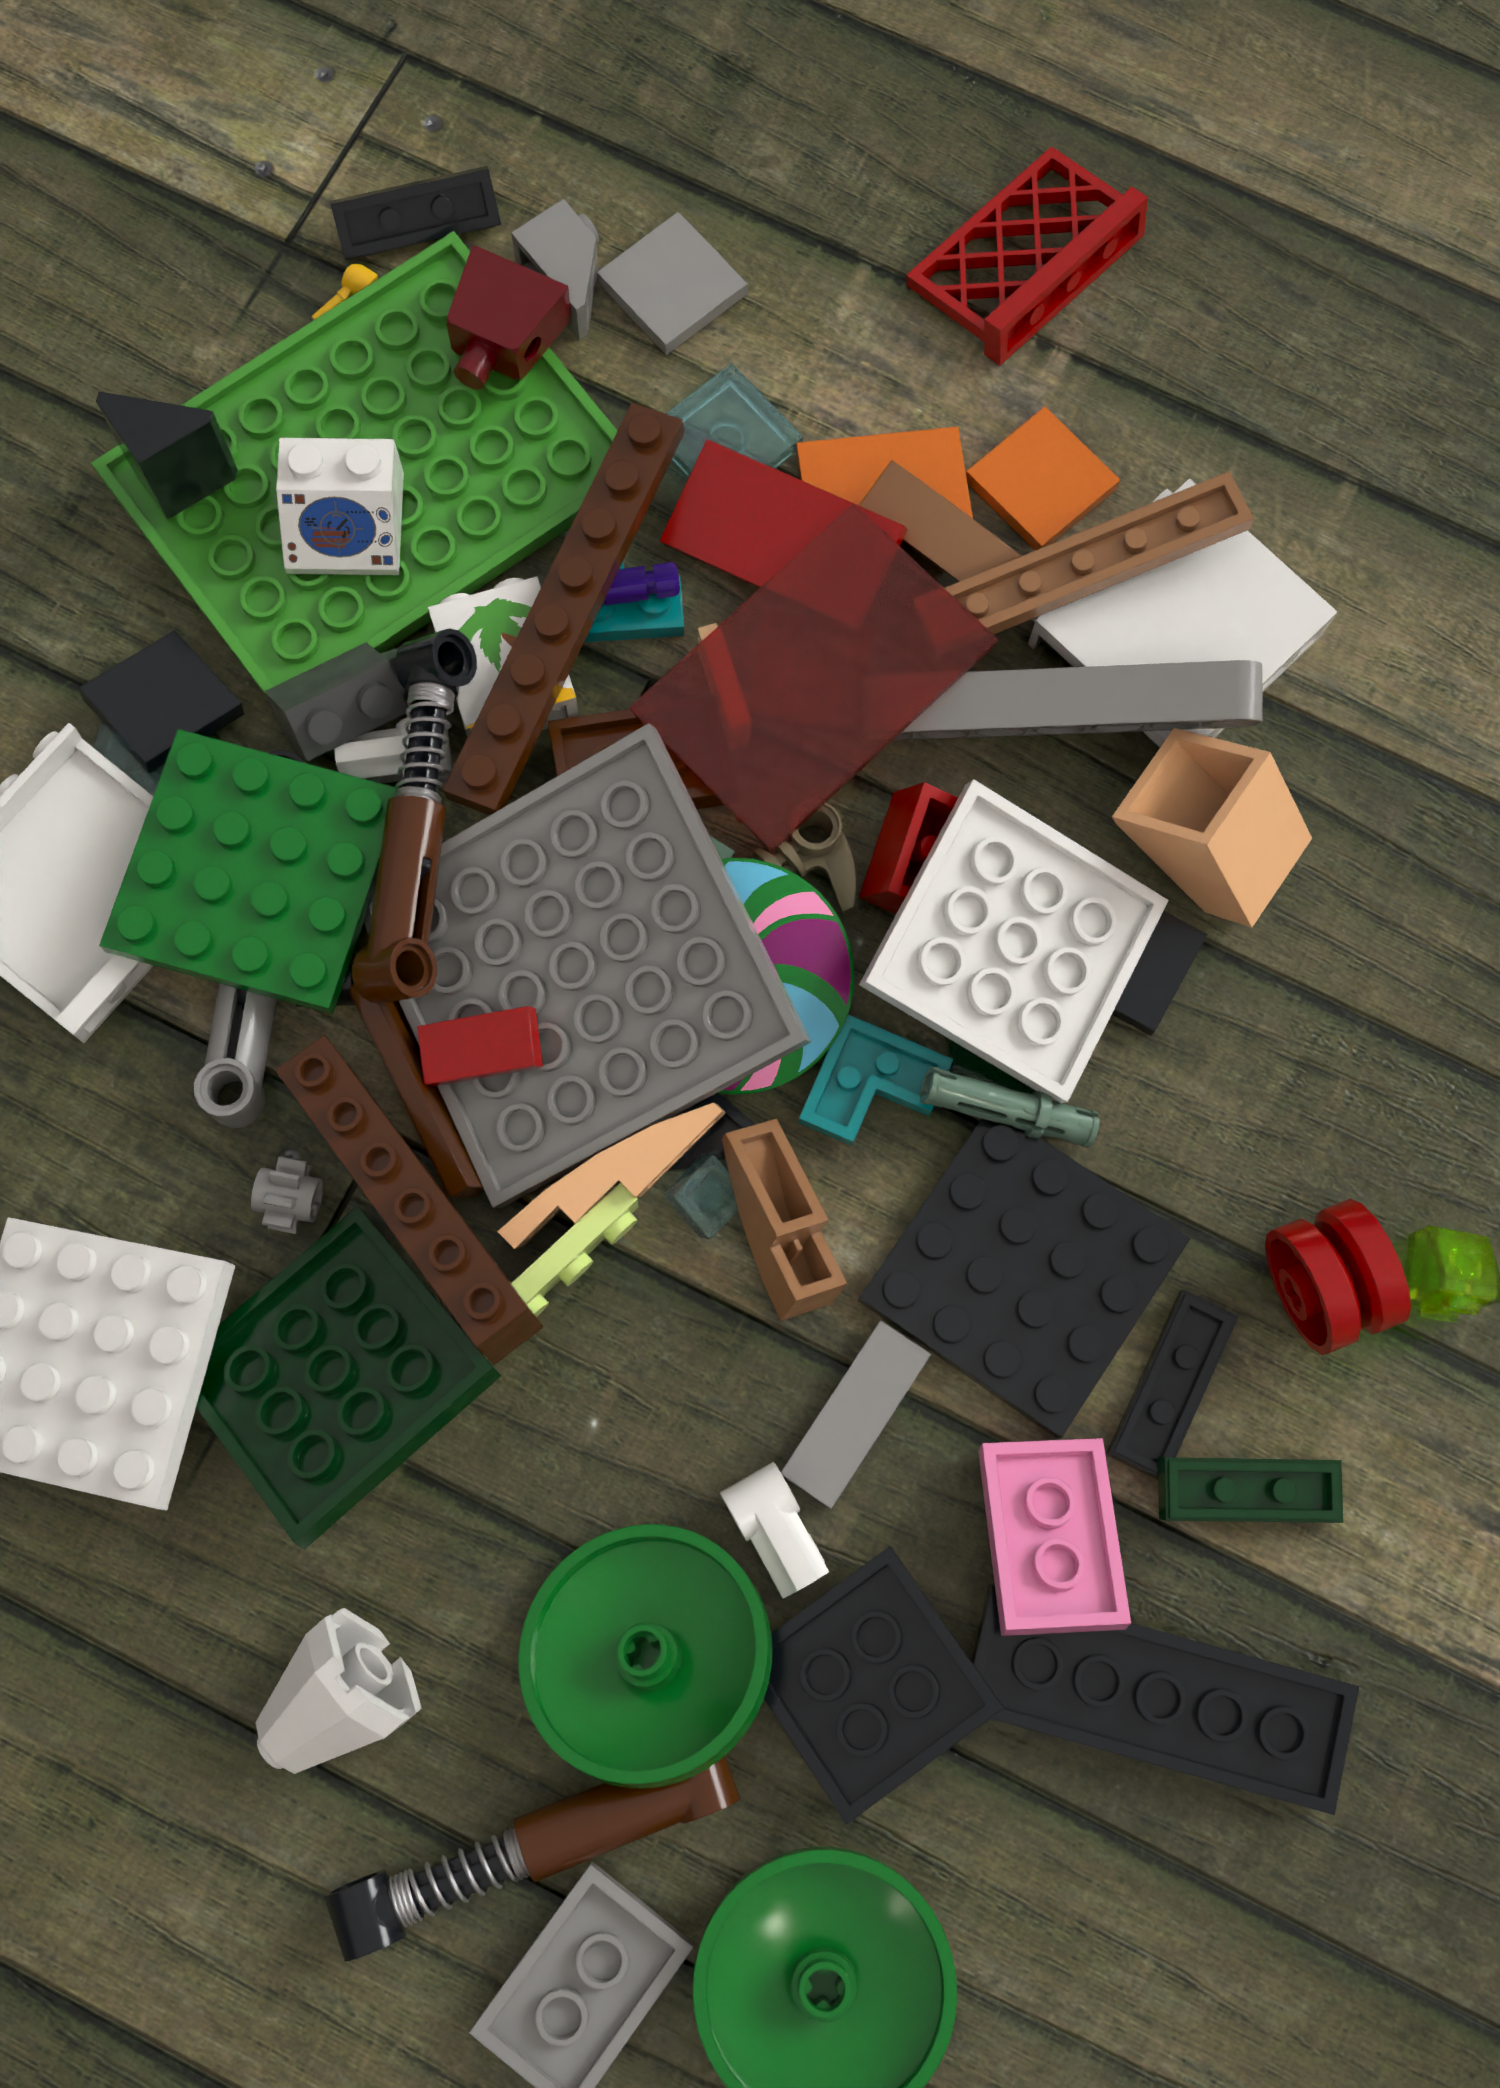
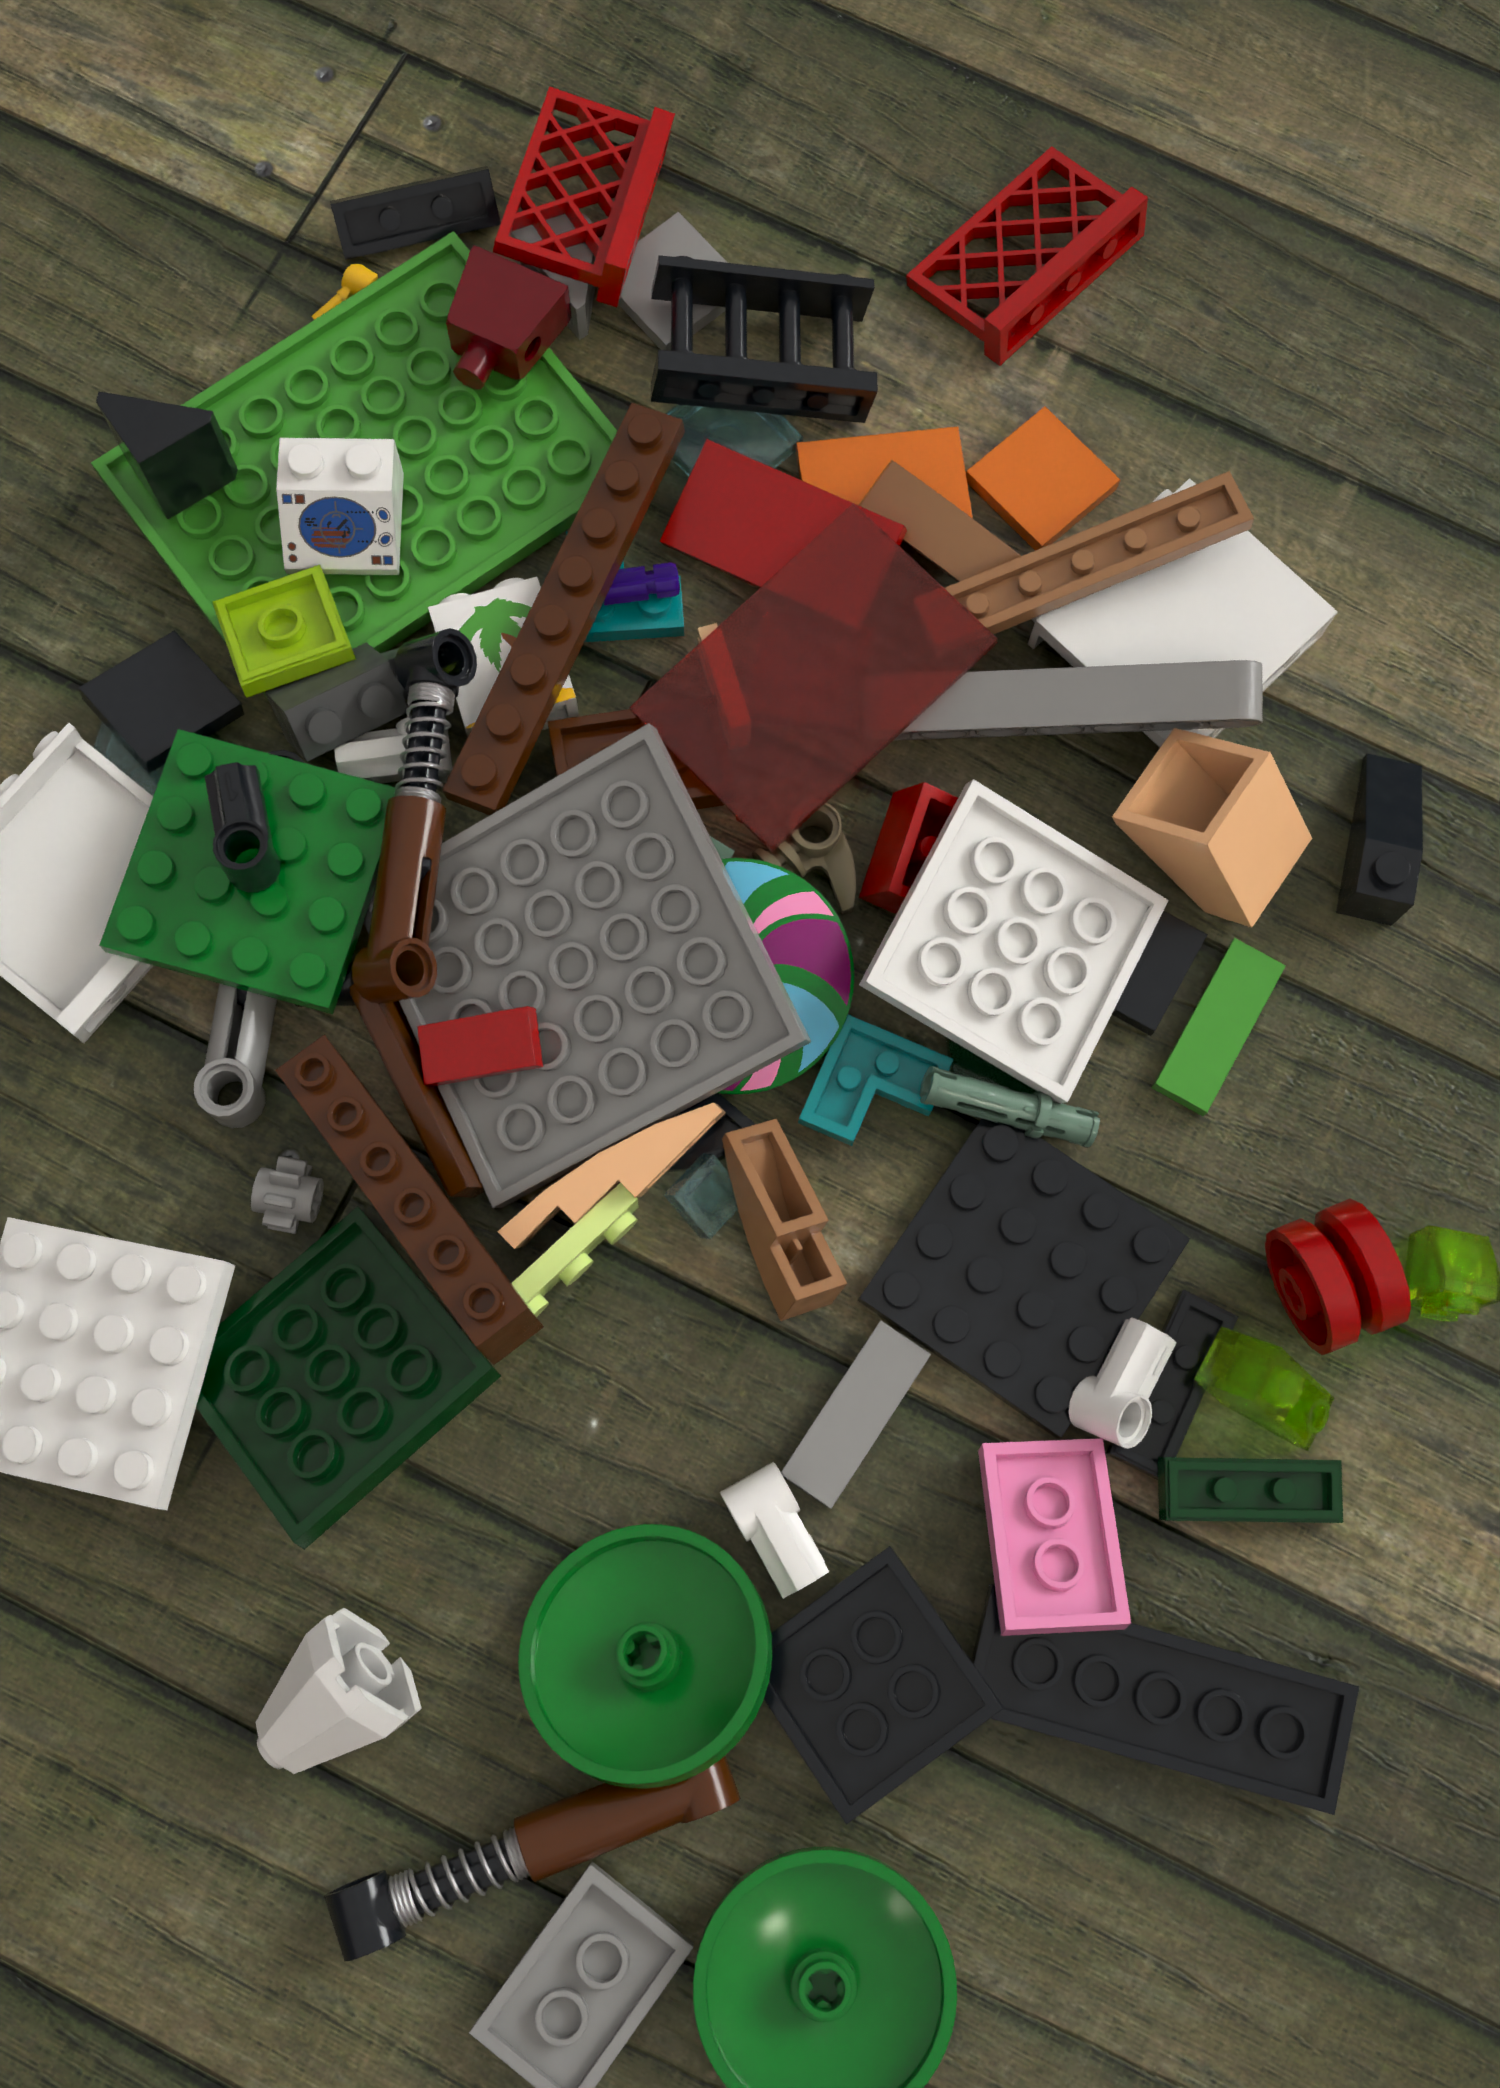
(241, 825): none -> black piece
(283, 631): none -> lime tile
(624, 215): none -> red fence
(753, 384): none -> black fence
(1117, 1400): none -> white piece
(1218, 1027): none -> bright green tile
(1265, 1387): none -> clear neon green slope
(1383, 842): none -> black slope

